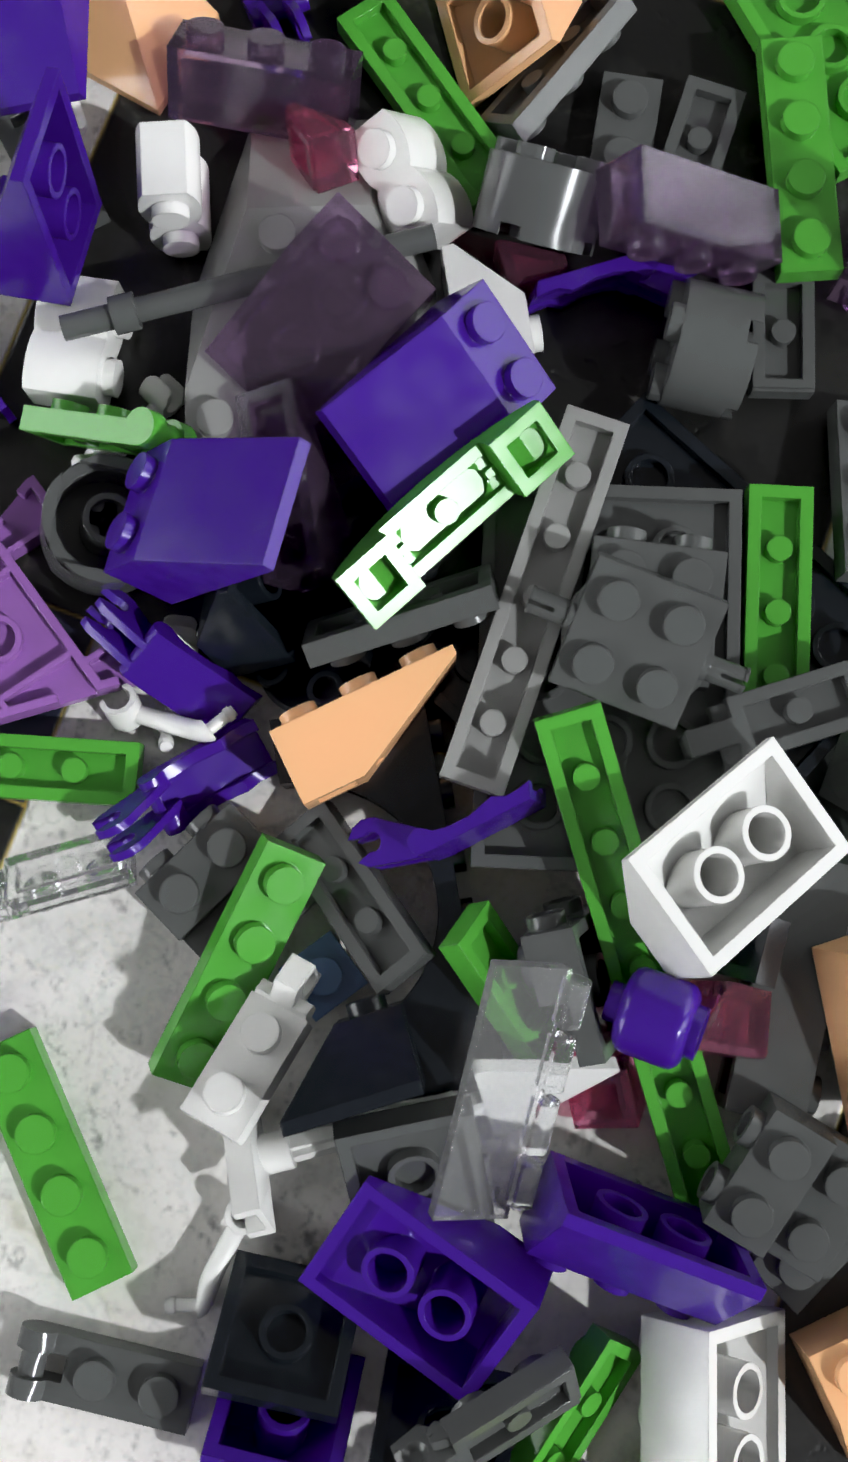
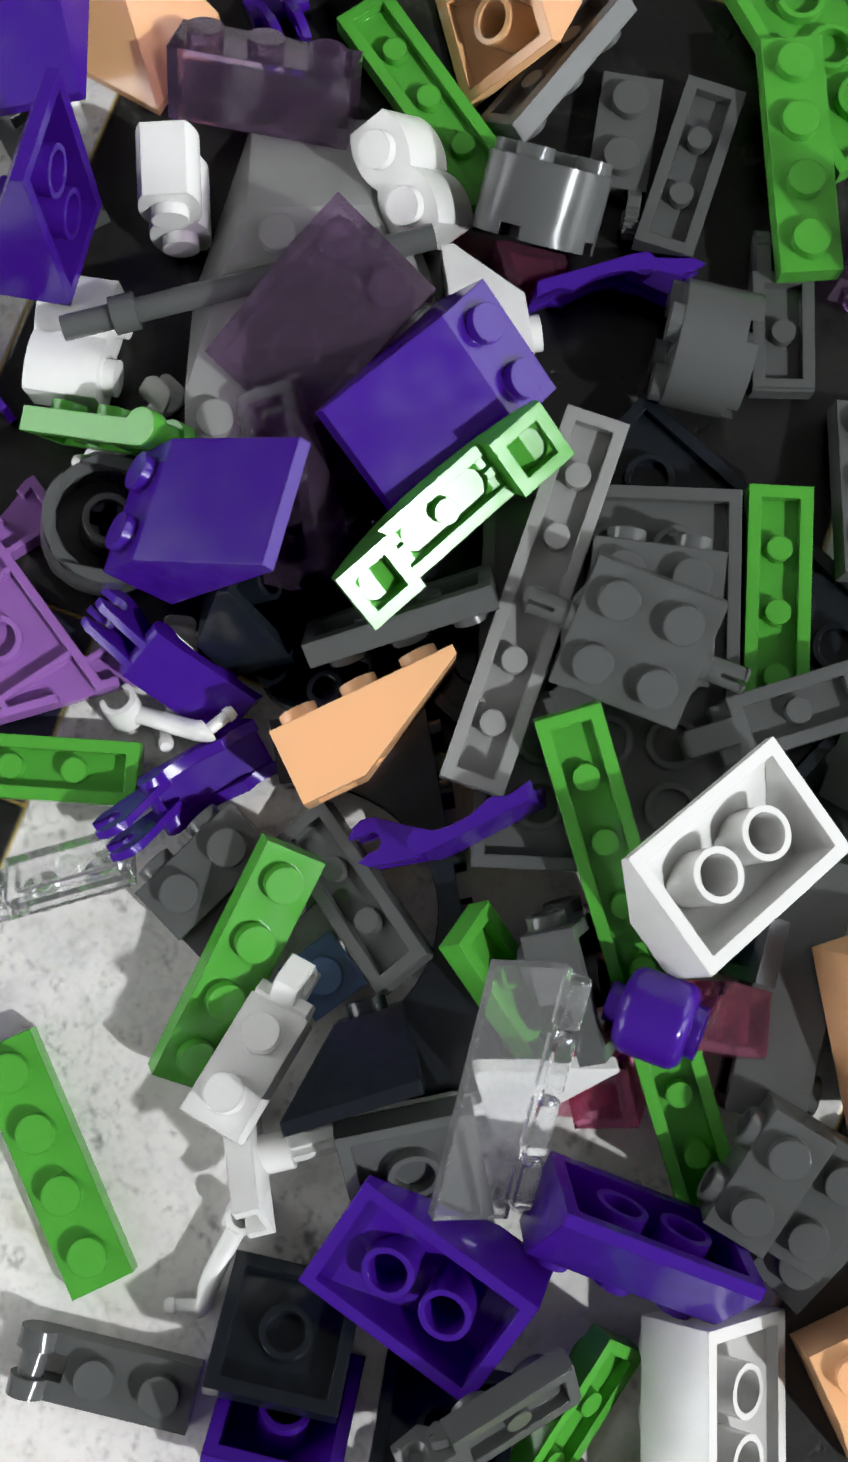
(321, 148): clear pink slope -> none
(688, 216): clear purple brick -> none

